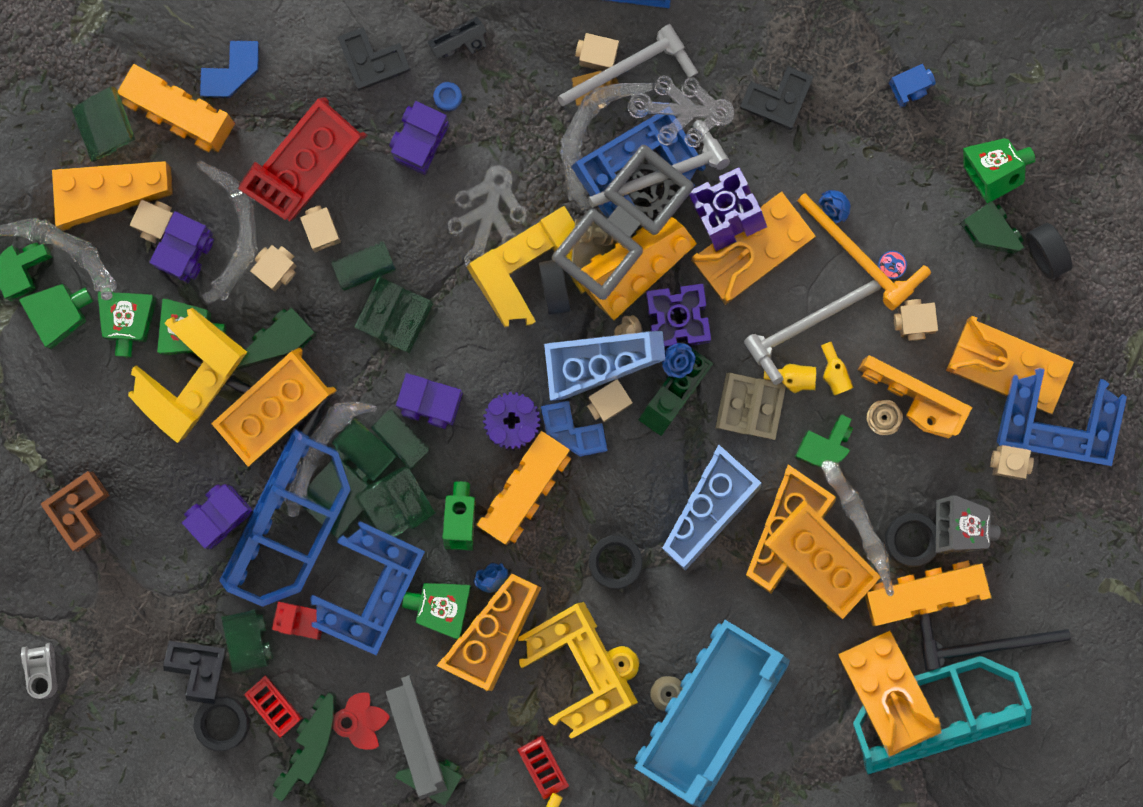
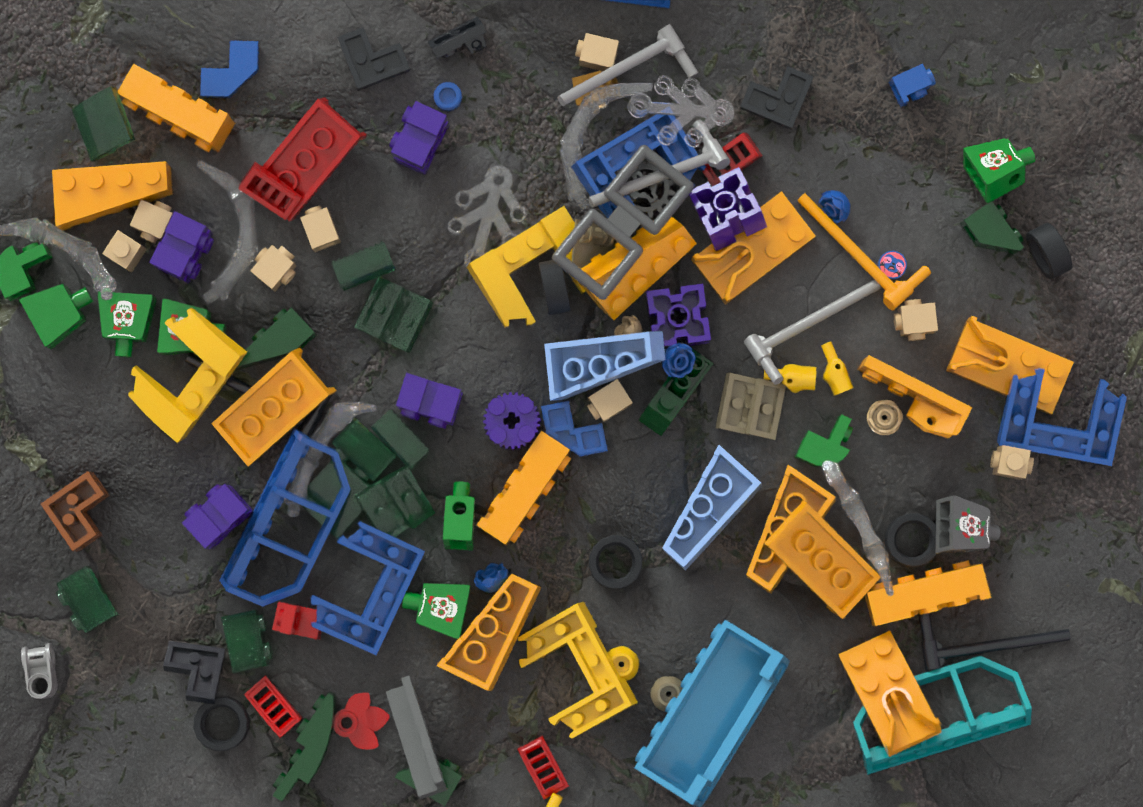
(86, 600): none -> clear green brick
(124, 251): none -> tan brick
(754, 155): none -> red slope

